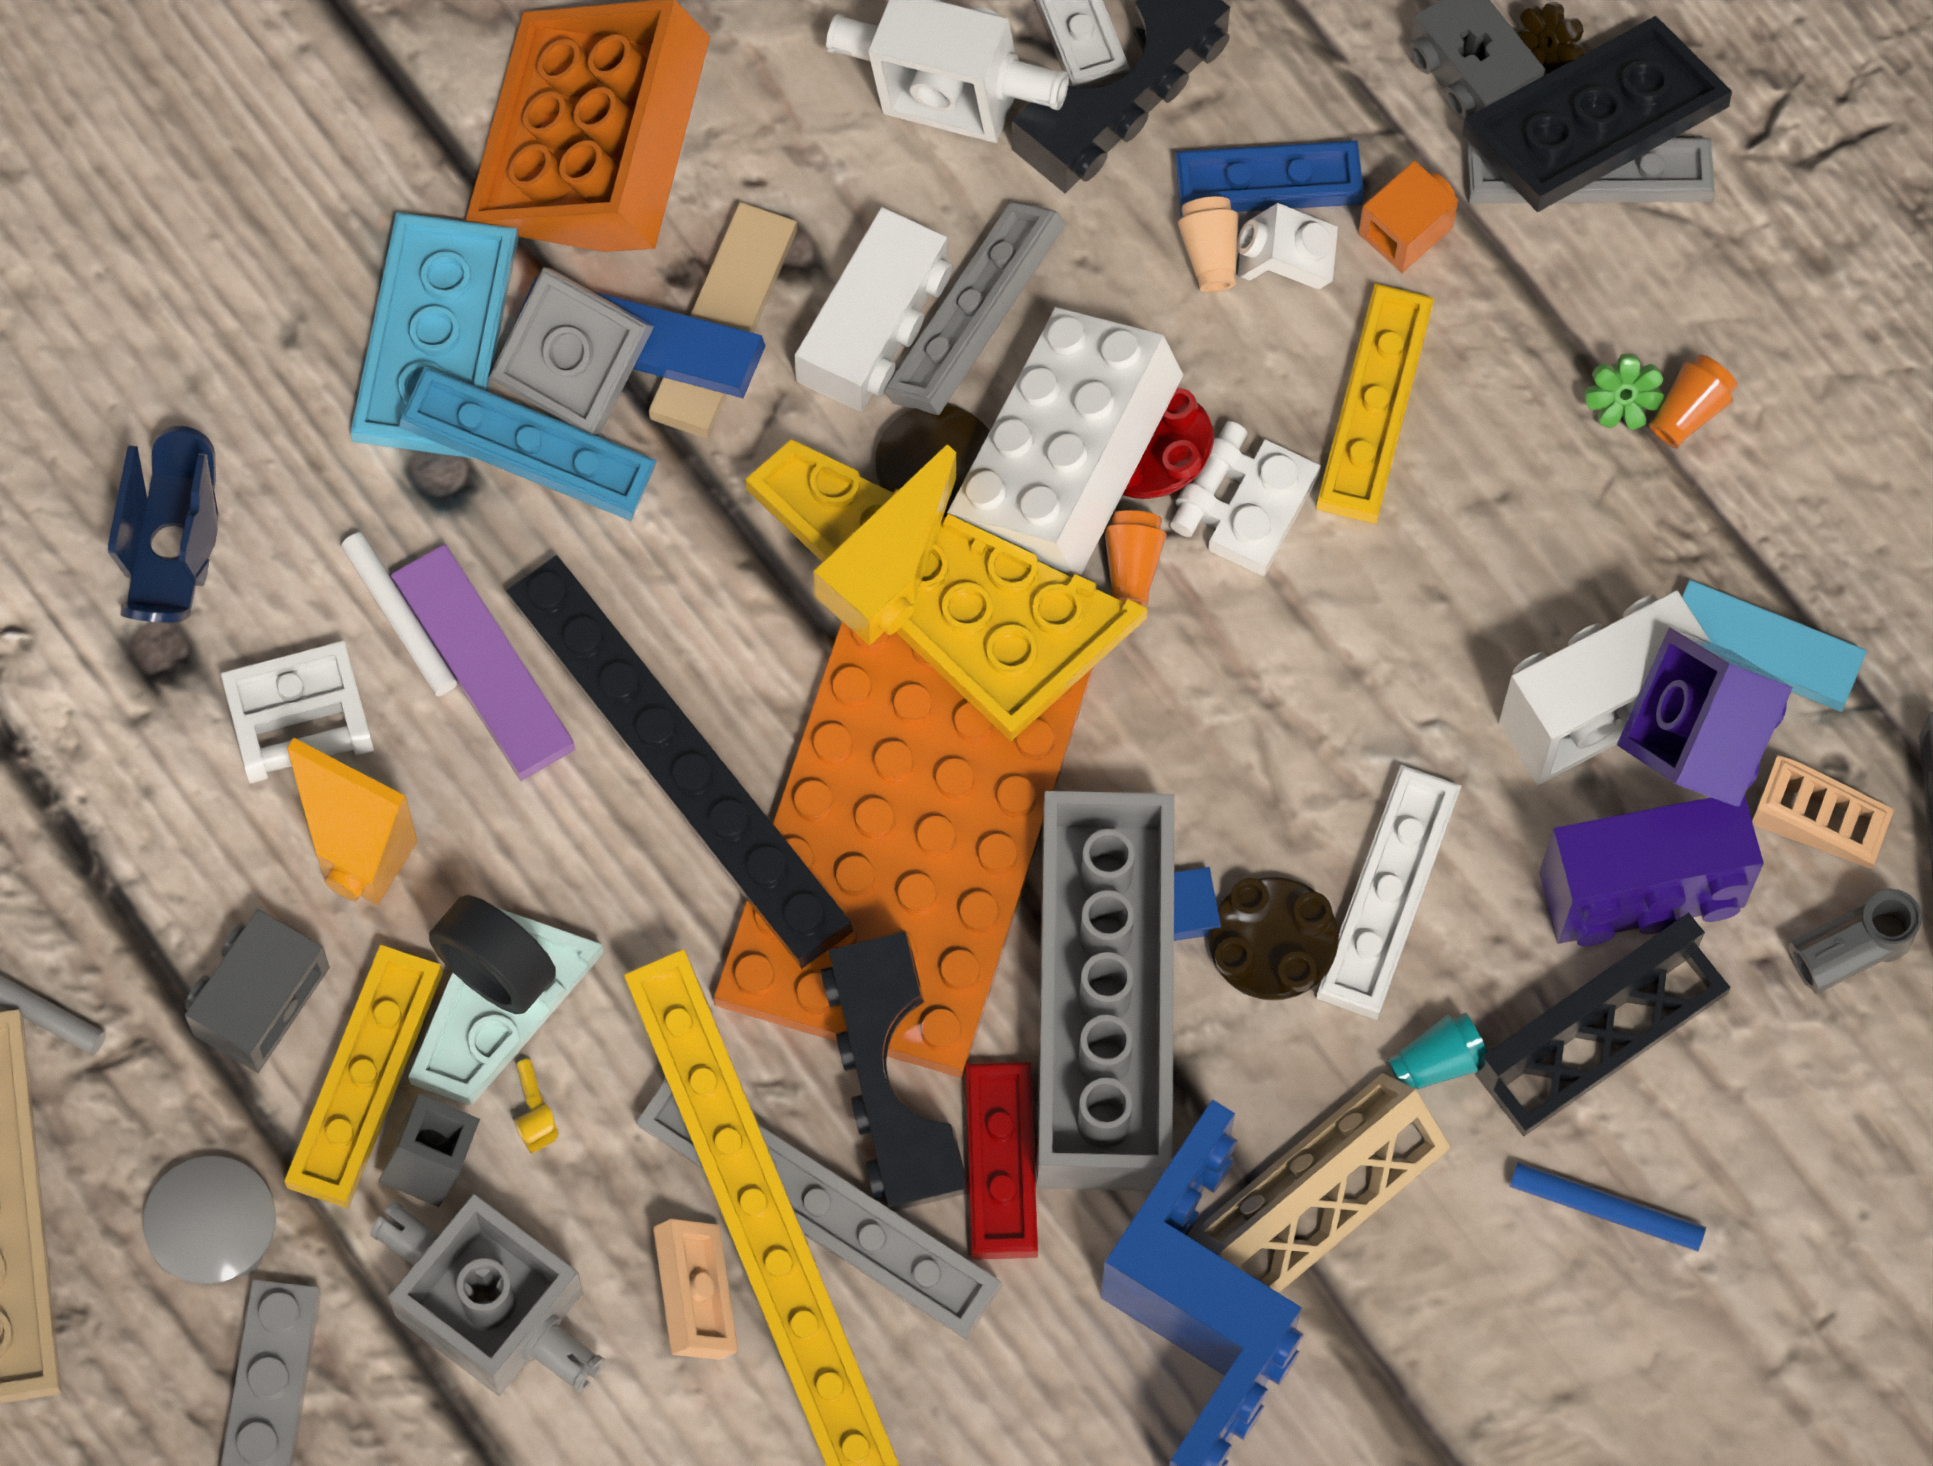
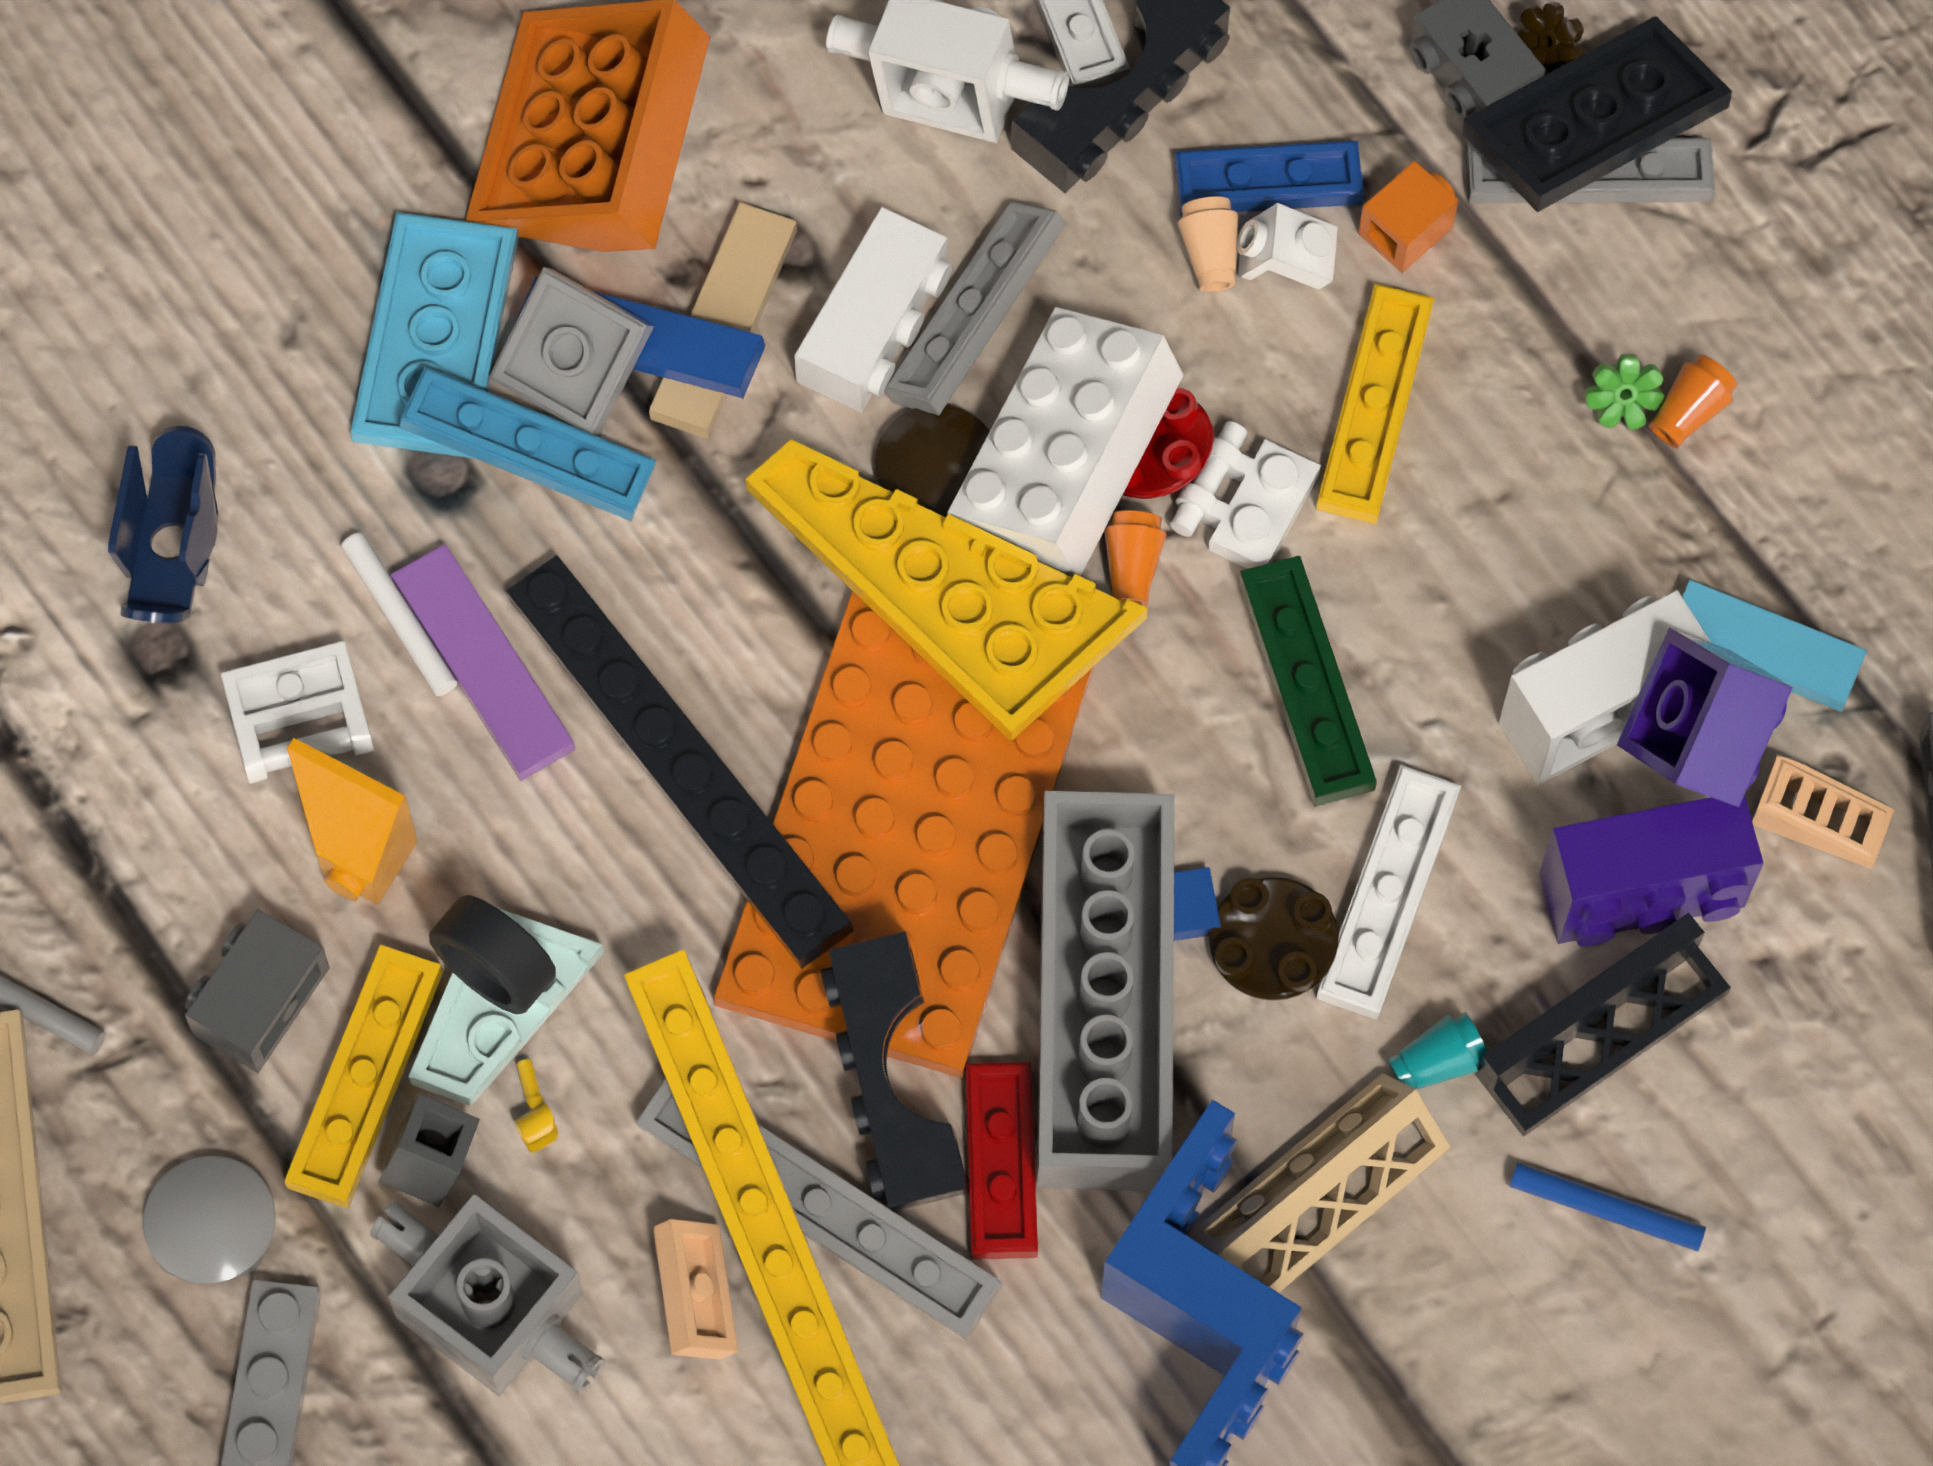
(880, 566): yellow slope -> none
(1307, 681): none -> dark green plate
(1853, 942): dark grey piece -> none

